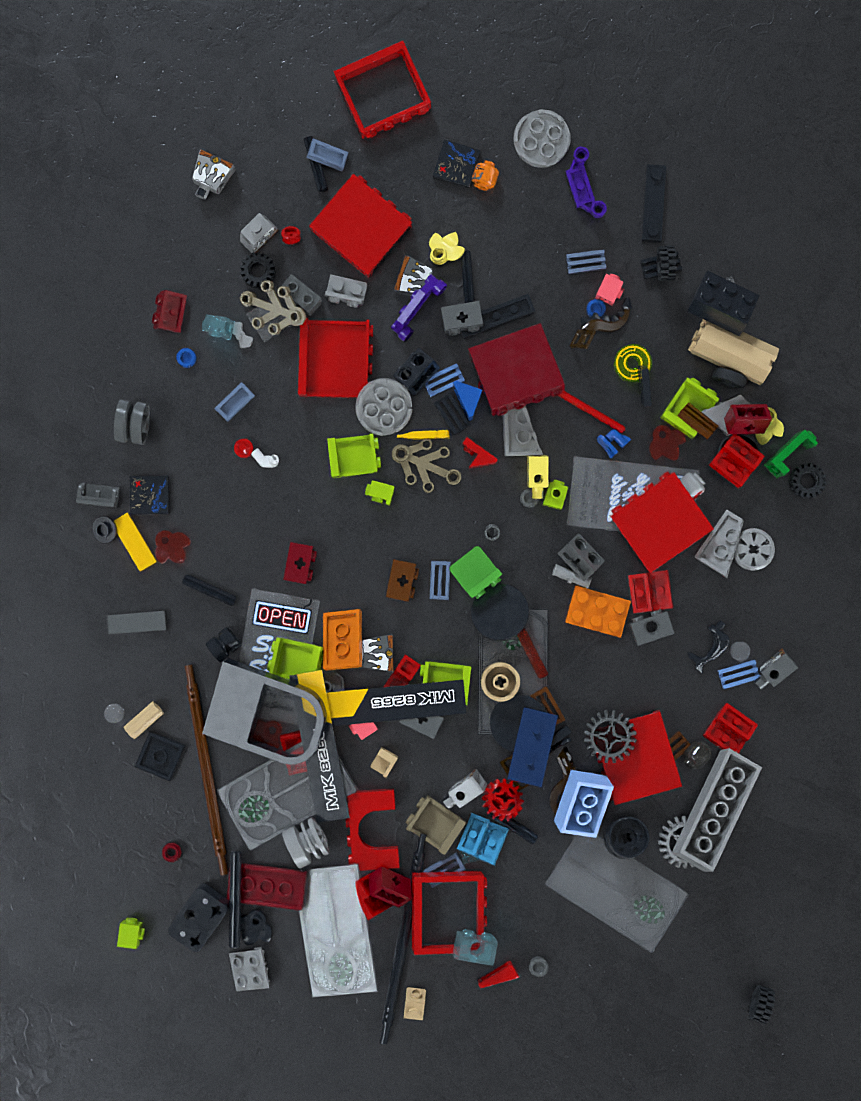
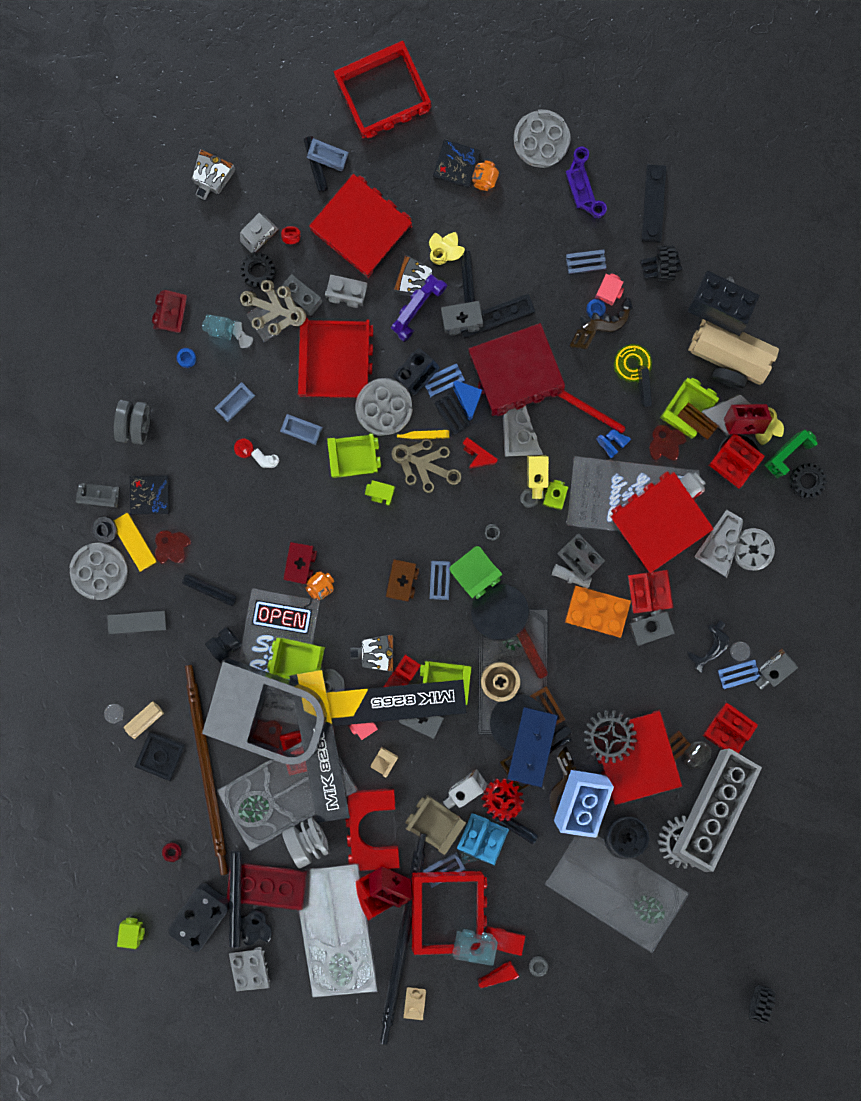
(98, 571): none -> light grey tile
(301, 429): none -> sand blue tile
(320, 585): none -> orange head
(342, 639): orange plate -> none
(507, 941): none -> red slope

